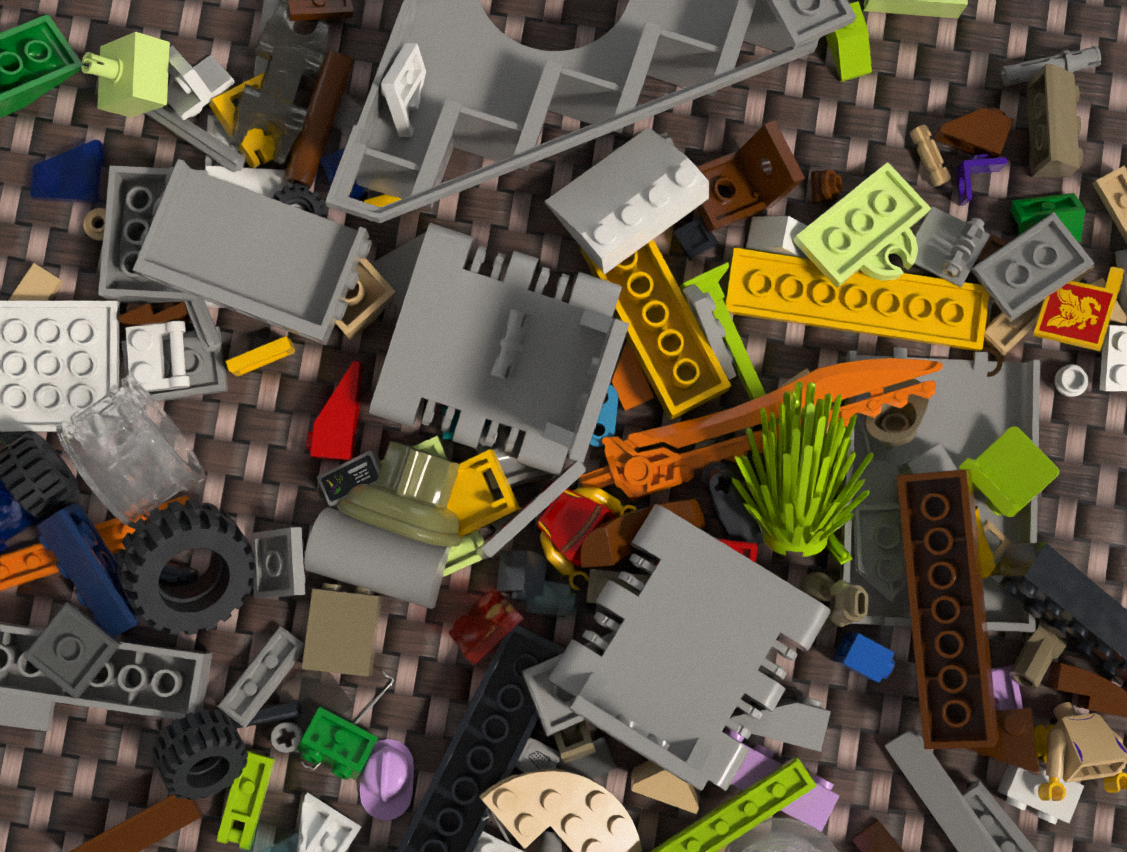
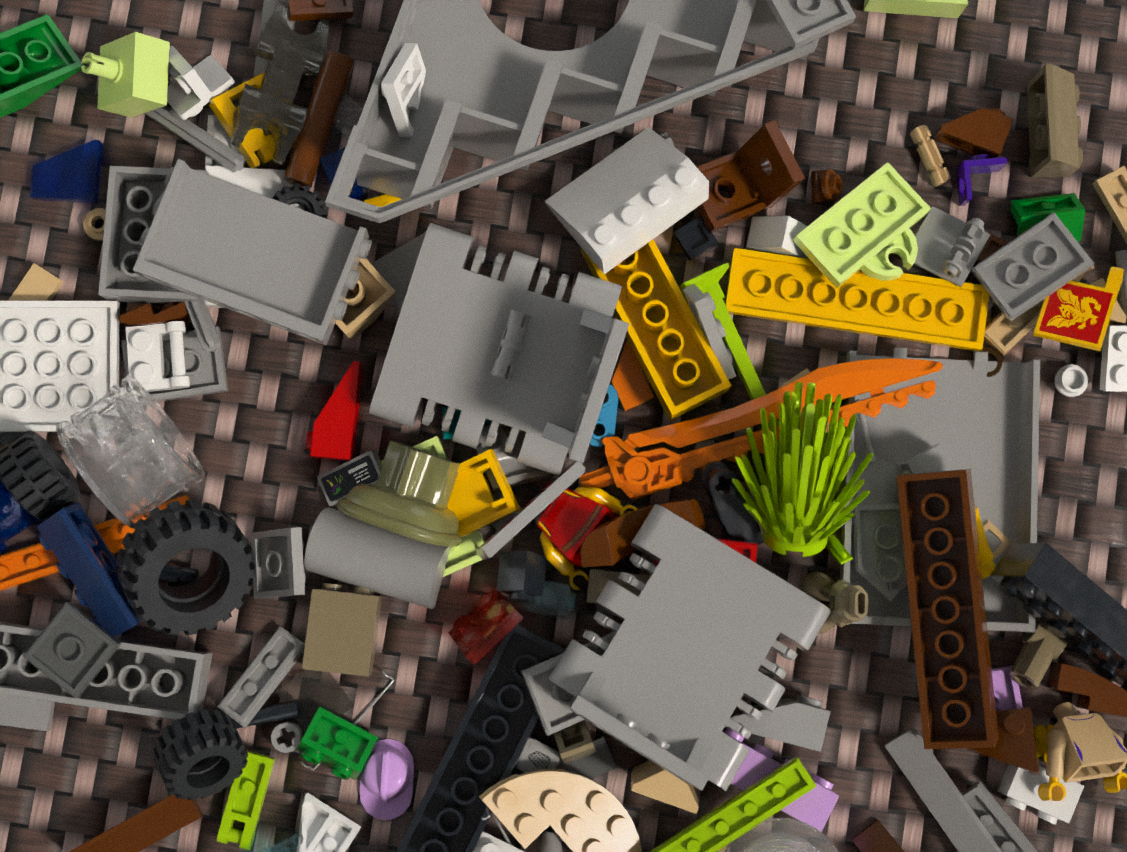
(260, 356): yellow tile -> none
(851, 47): lime slope -> none
(864, 657): blue brick -> none
(898, 425): dark tan piece -> none
(1011, 472): lime bracket -> none
(1066, 60): light grey pin -> none

